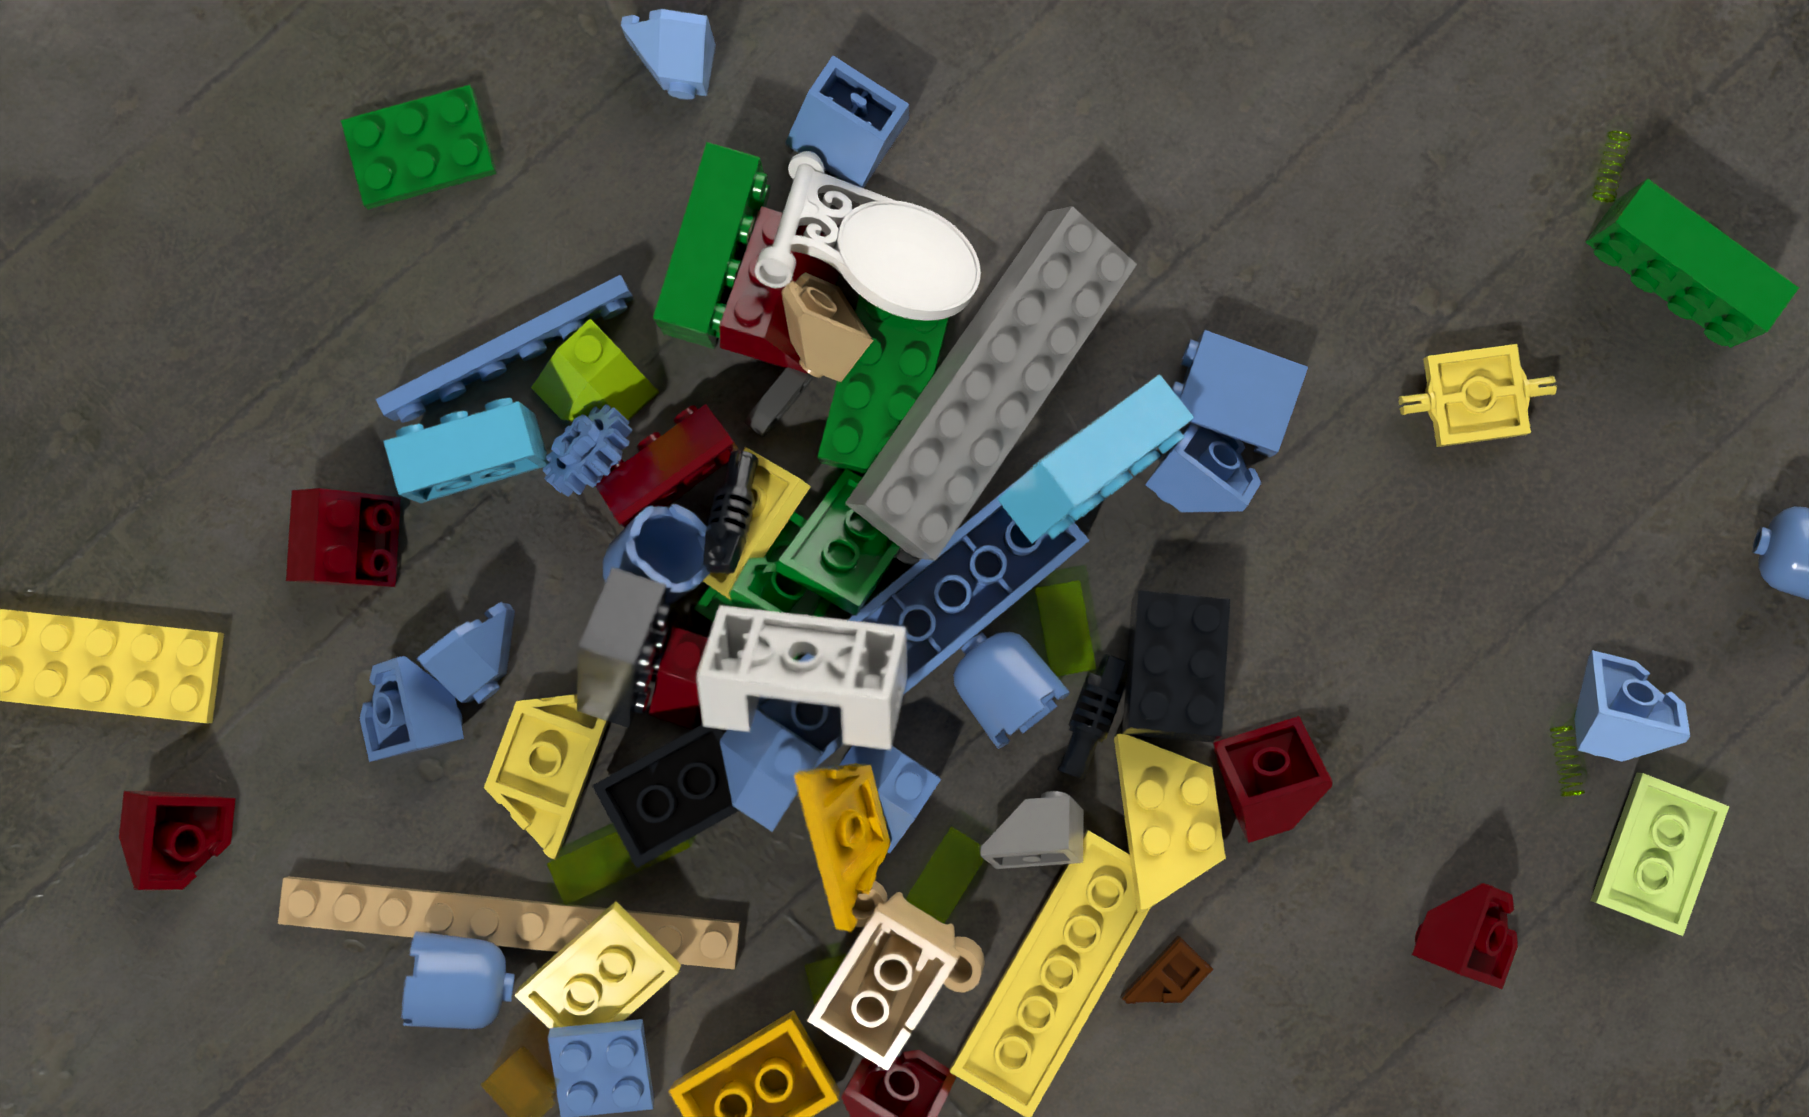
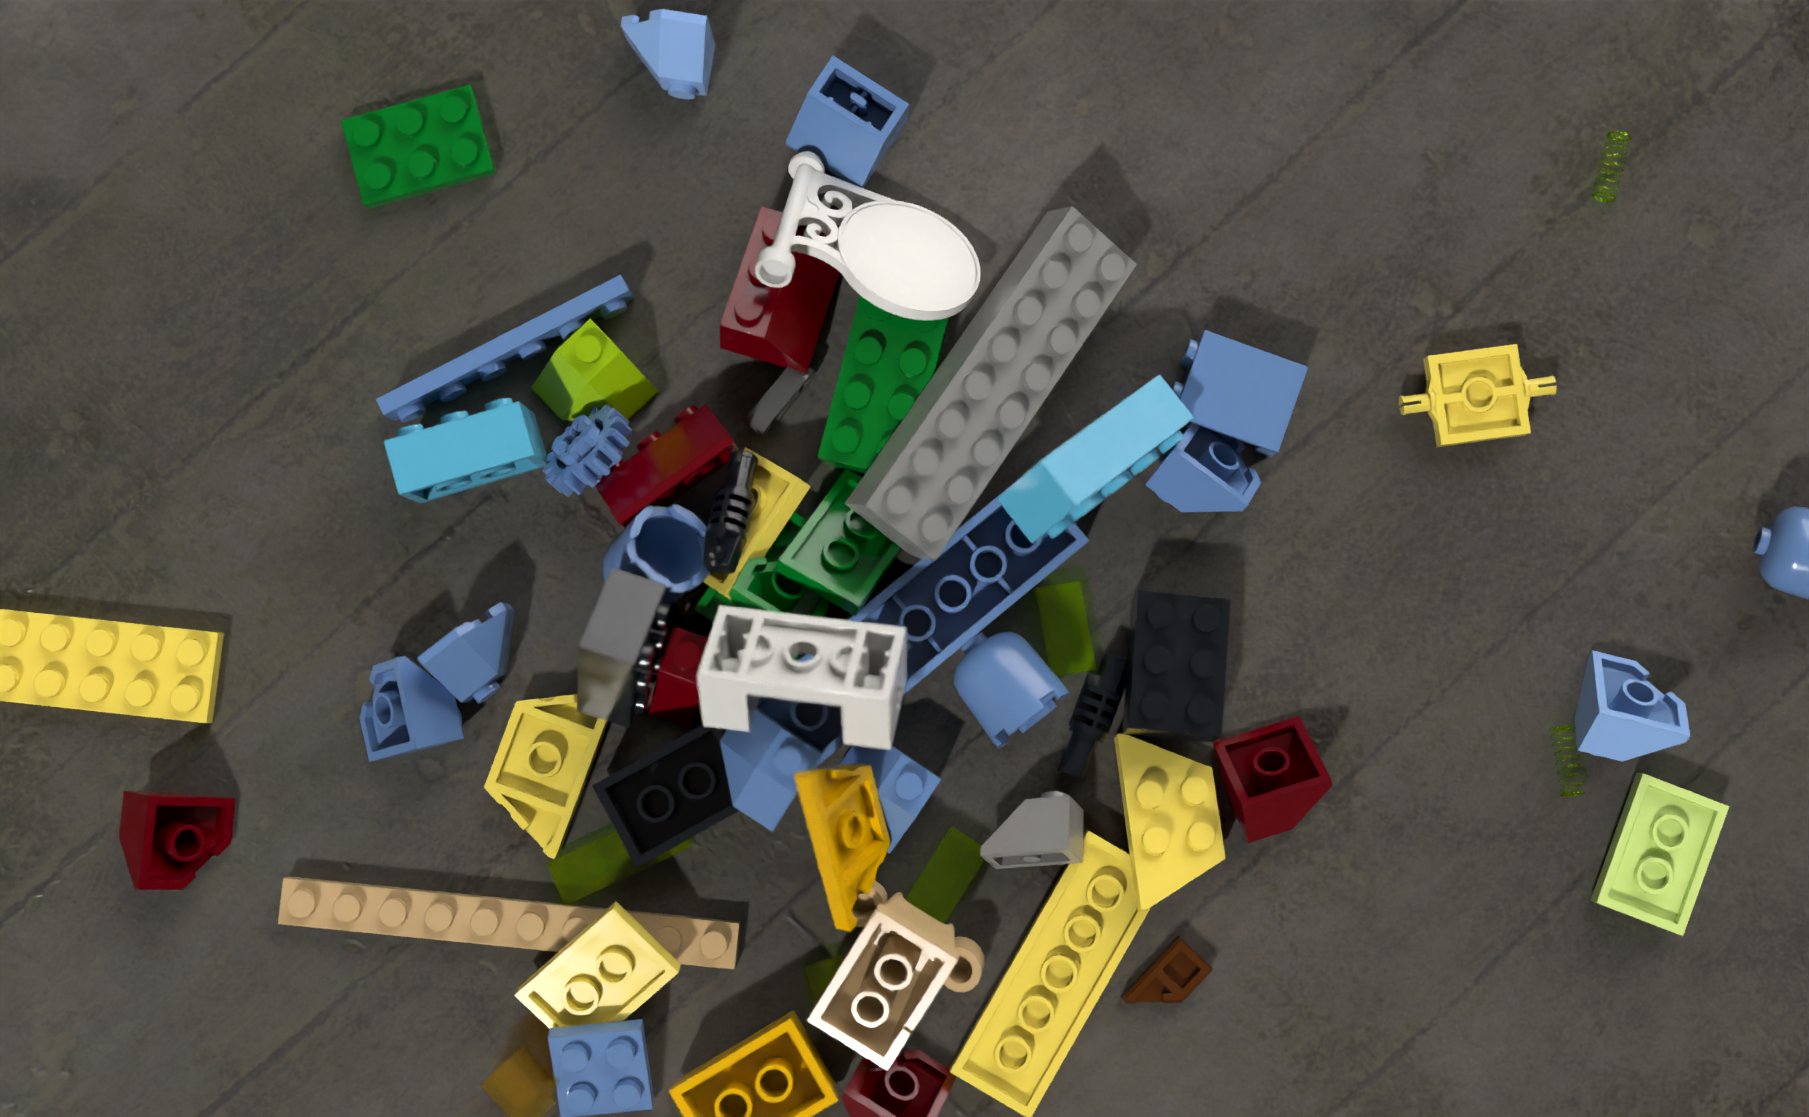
(343, 538): dark red slope -> none
(455, 982): medium blue cylinder -> none
(711, 244): green brick -> none
(823, 327): tan slope -> none
(1470, 935): dark red slope -> none
(1691, 265): green brick -> none

